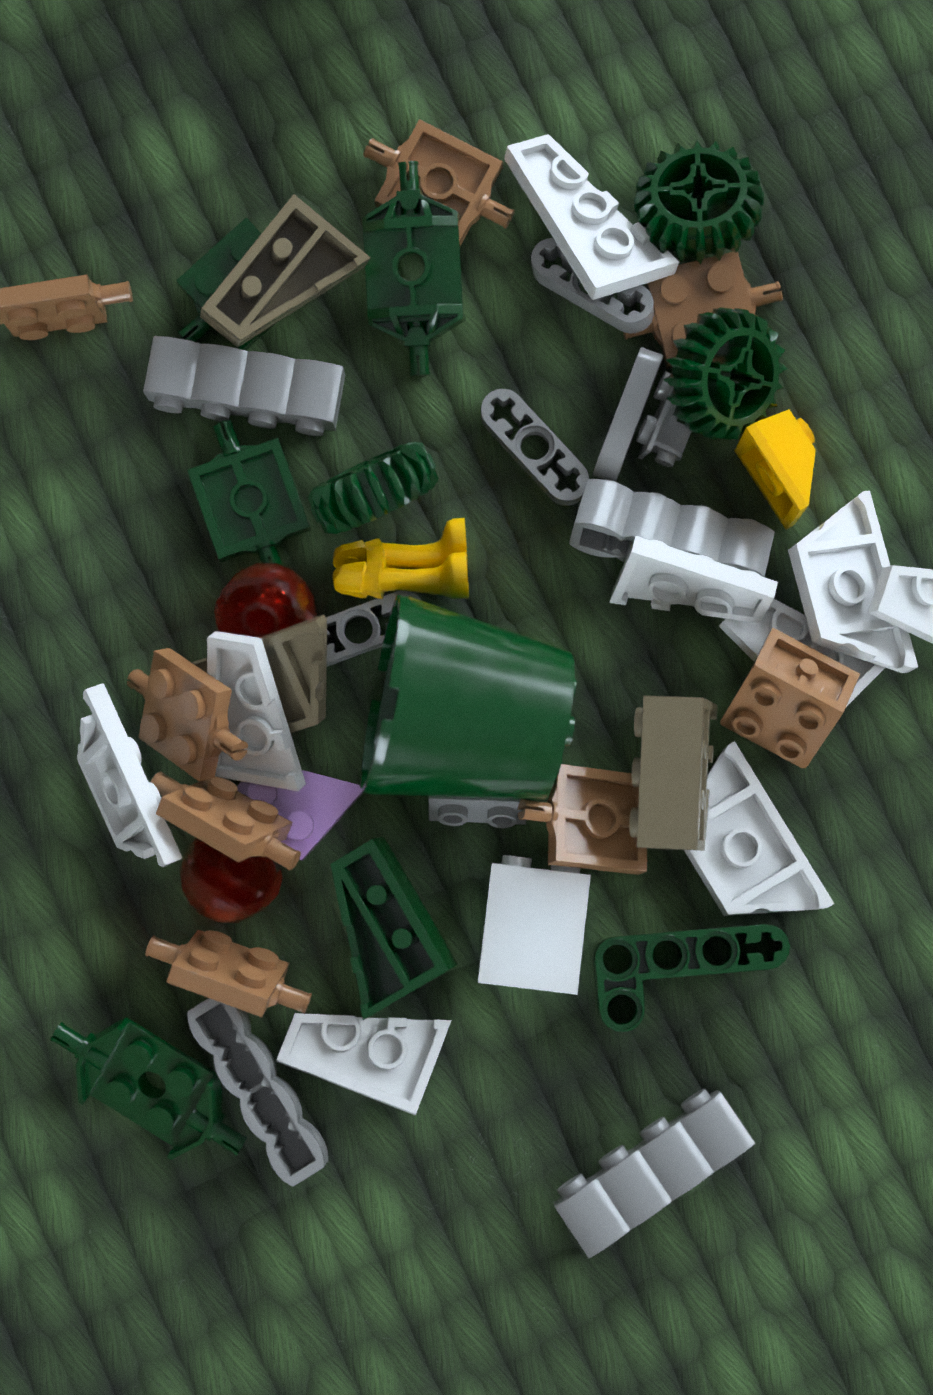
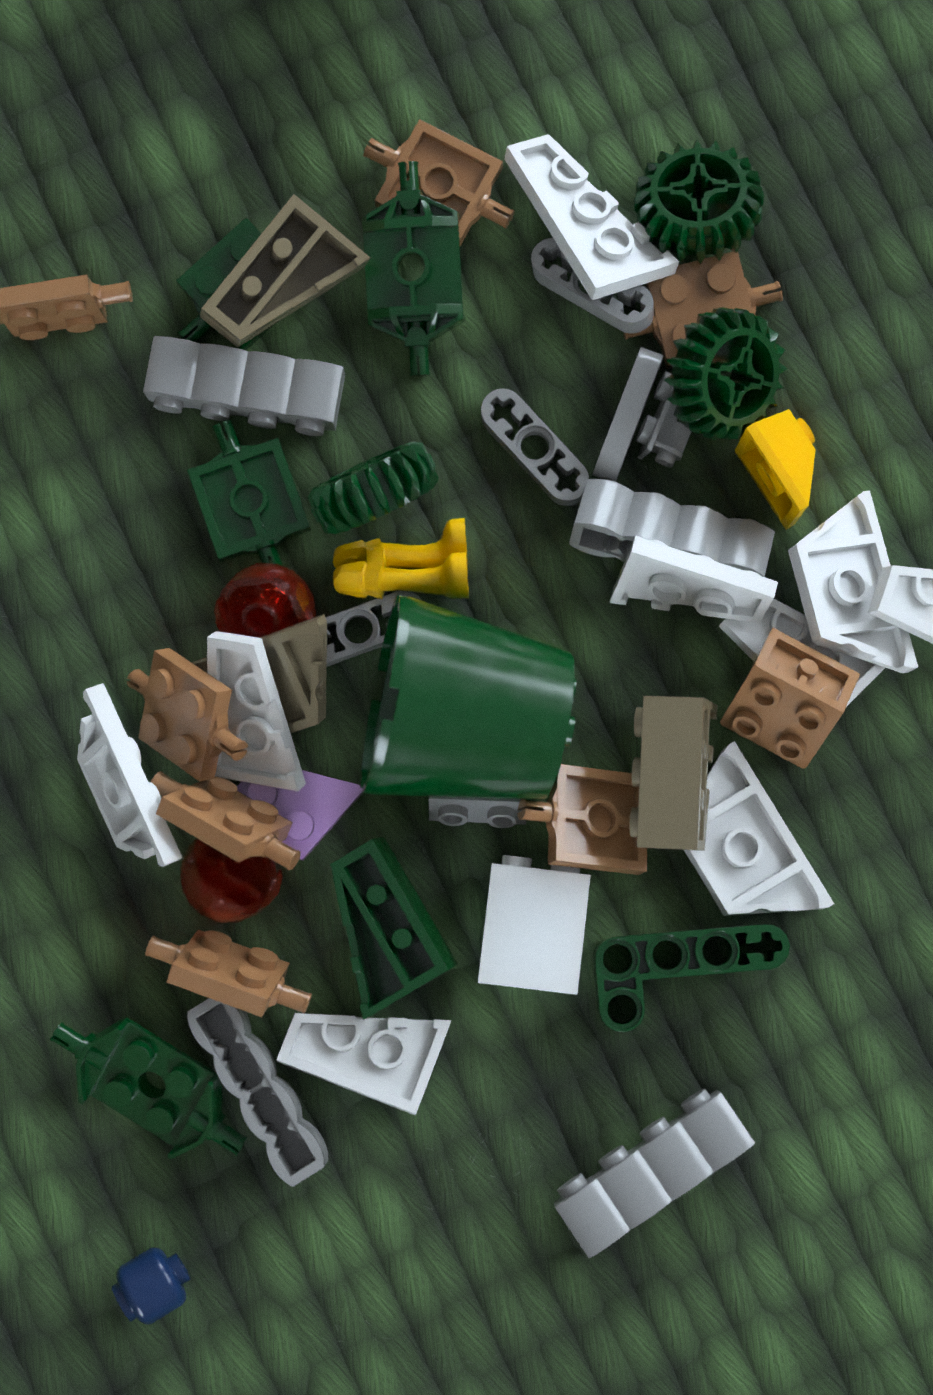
(150, 1285): none -> dark blue head

